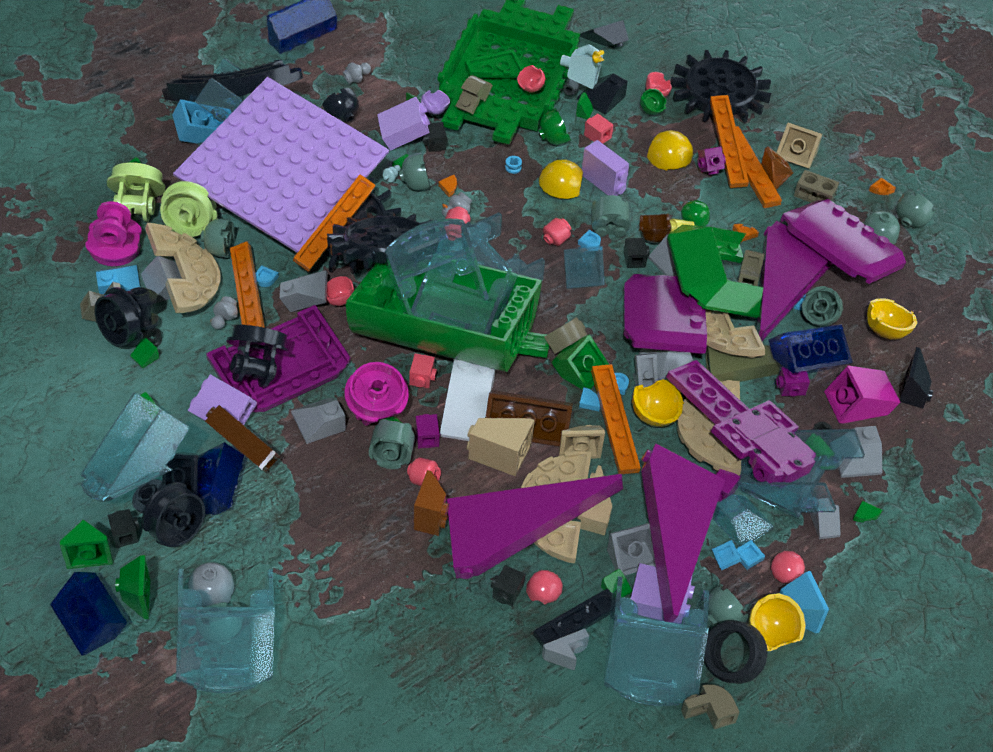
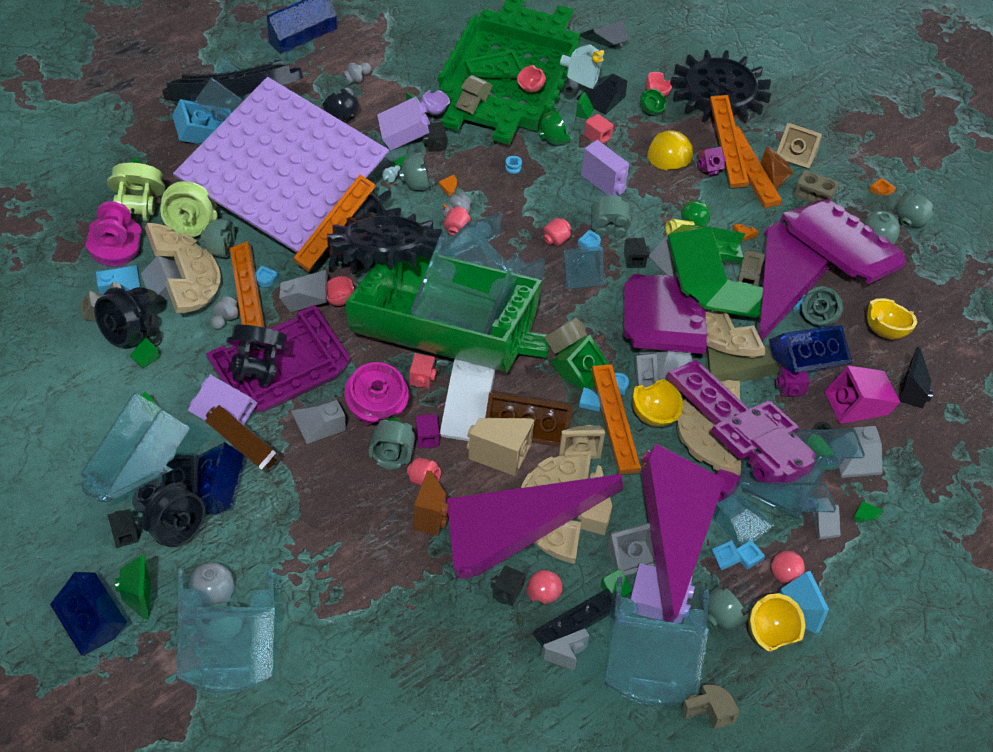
(85, 547): green slope -> none
(430, 247): clear light blue windscreen -> none
(561, 179): yellow cylinder -> none
(654, 227): reddish brown helmet -> none
(757, 656): black tyre -> none

